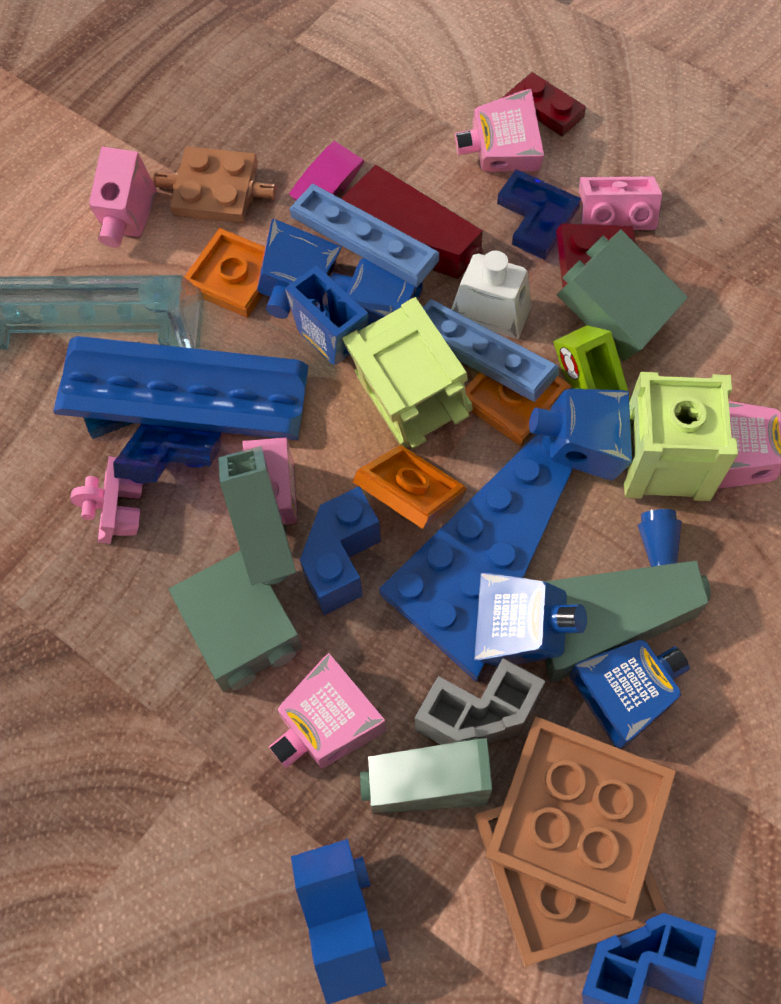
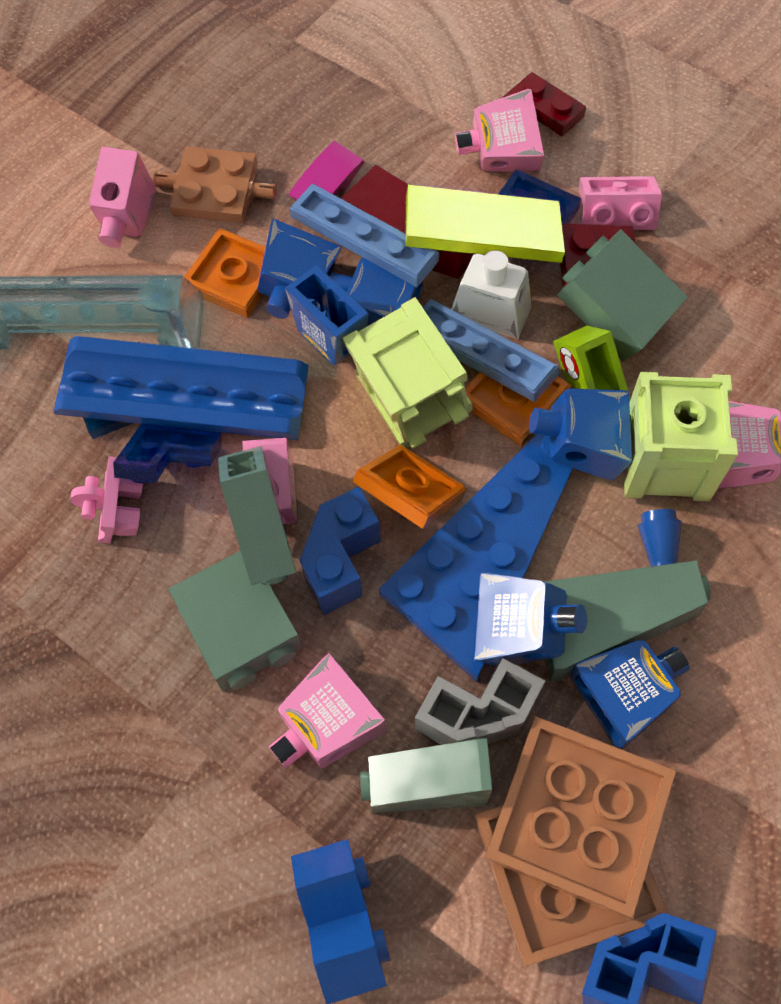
(483, 223): none -> neon yellow tile

